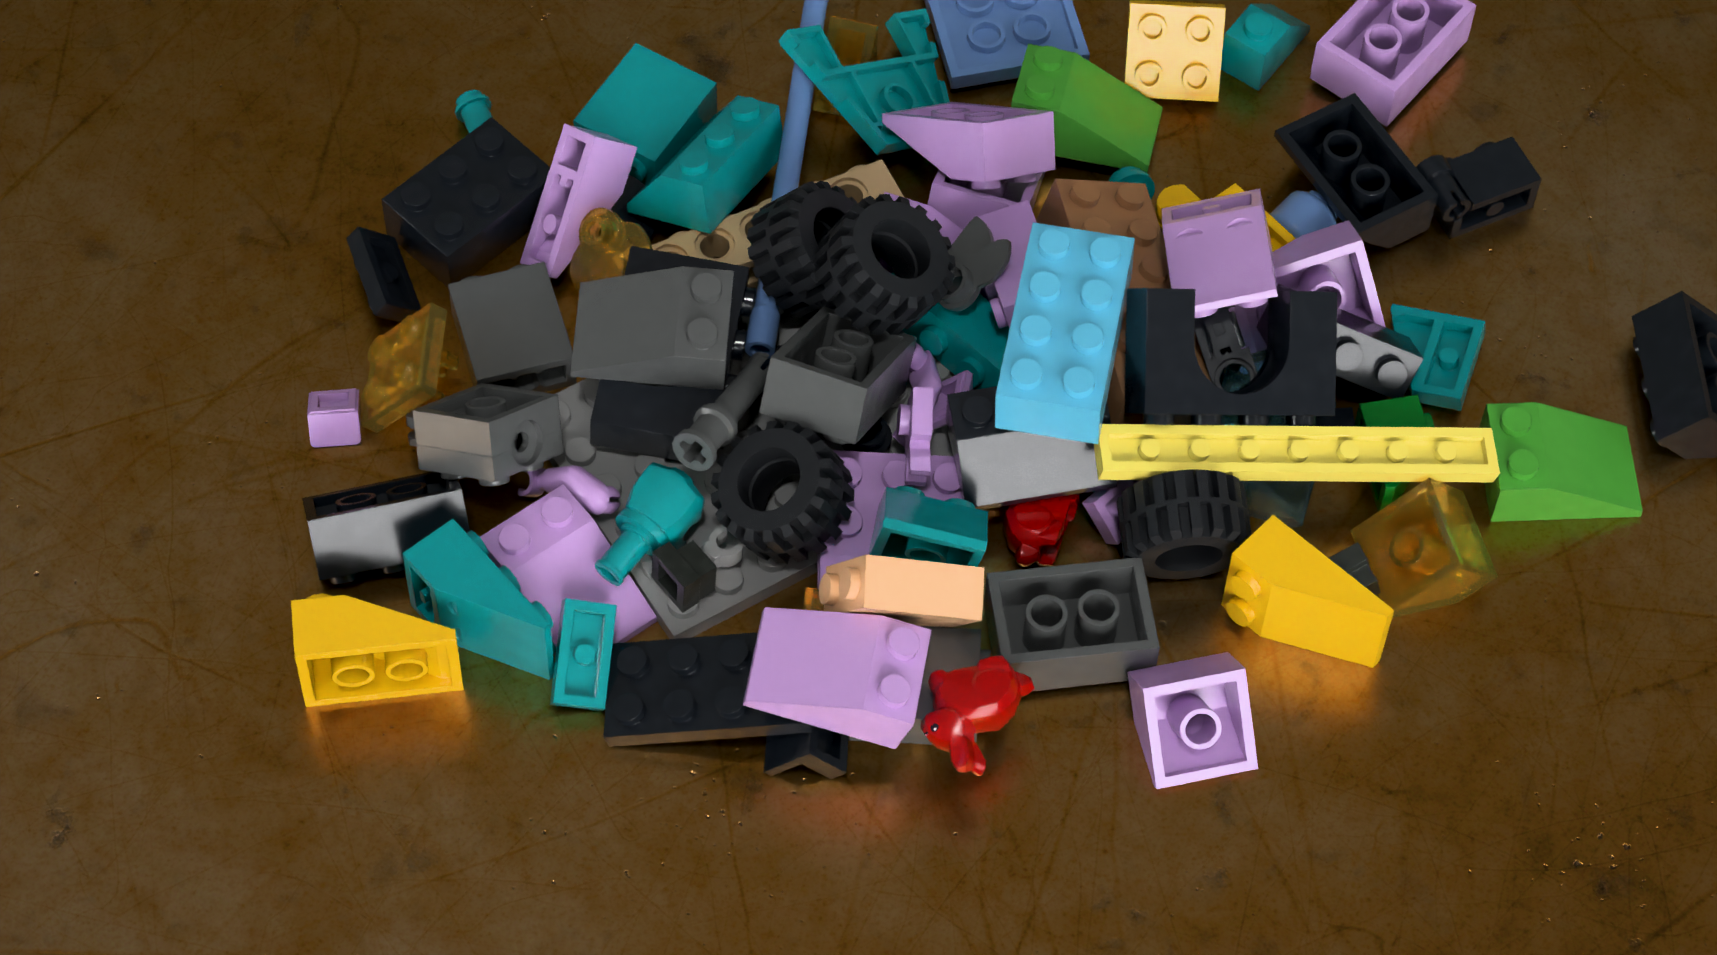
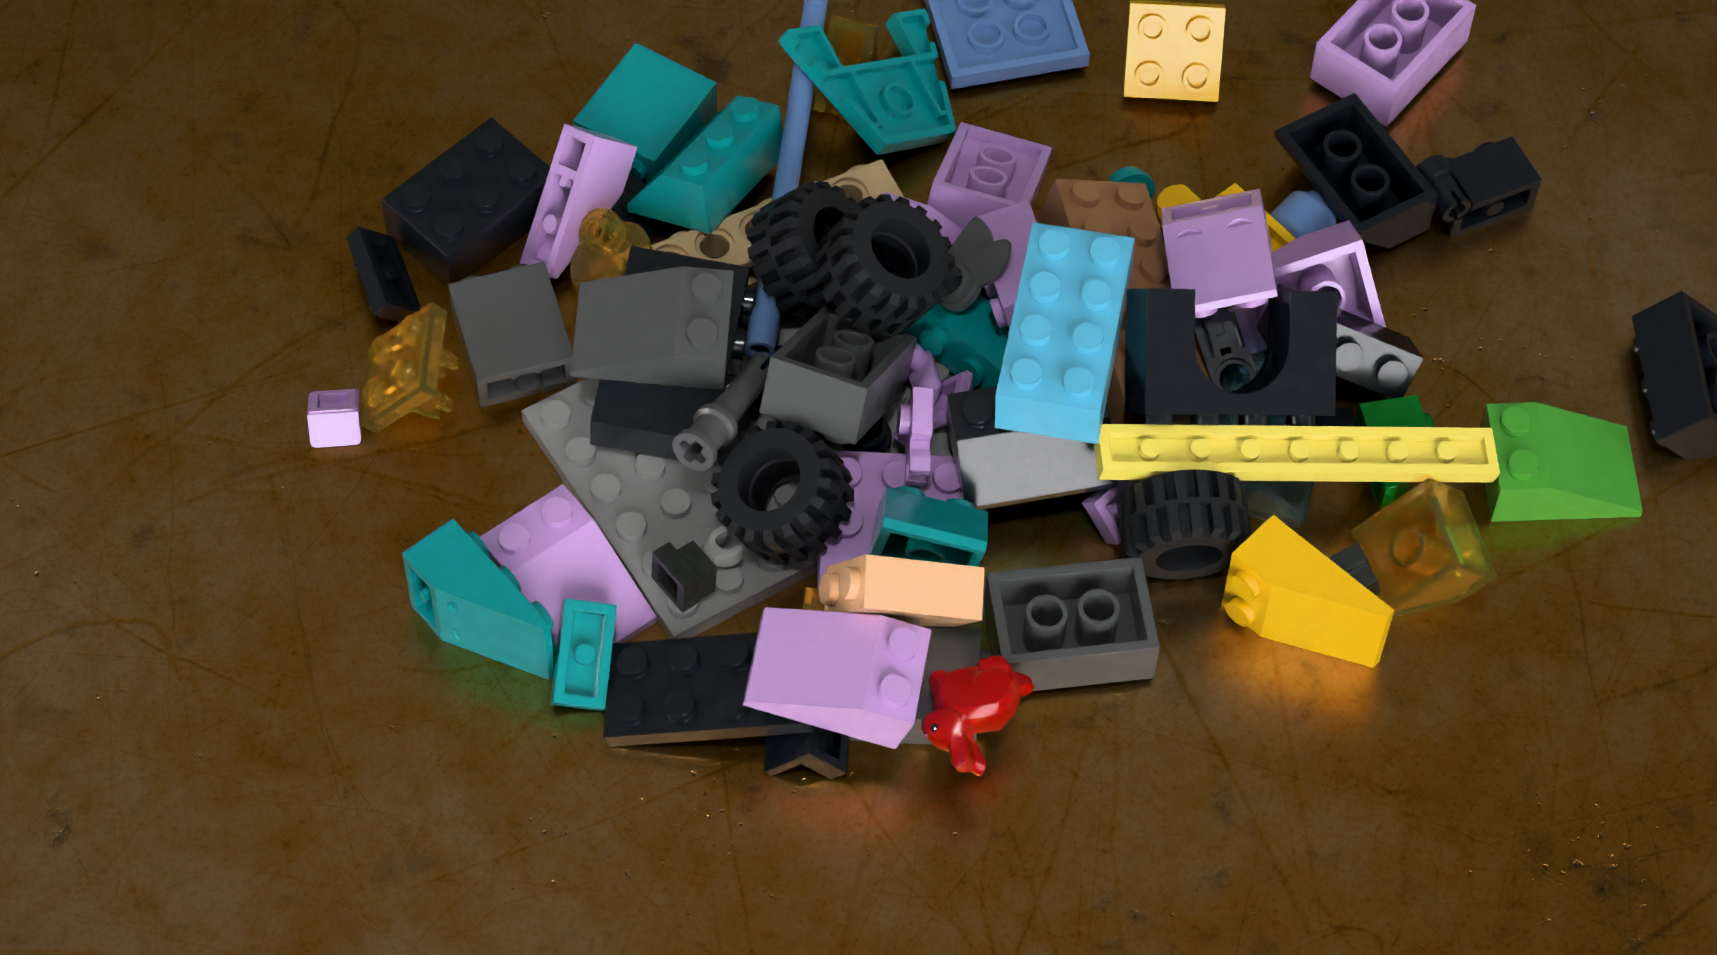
(369, 652): yellow slope -> none
(378, 522): black slope -> none
(473, 109): teal pin -> none
(487, 433): dark grey brick -> none
(583, 486): lavender arm -> none
(656, 512): teal piece -> none
(979, 141): lavender slope -> none
(1037, 528): red animal -> none
(1093, 111): bright green slope -> none
(1193, 719): lavender slope -> none
(1260, 43): teal slope -> none
(1449, 353): teal wing -> none

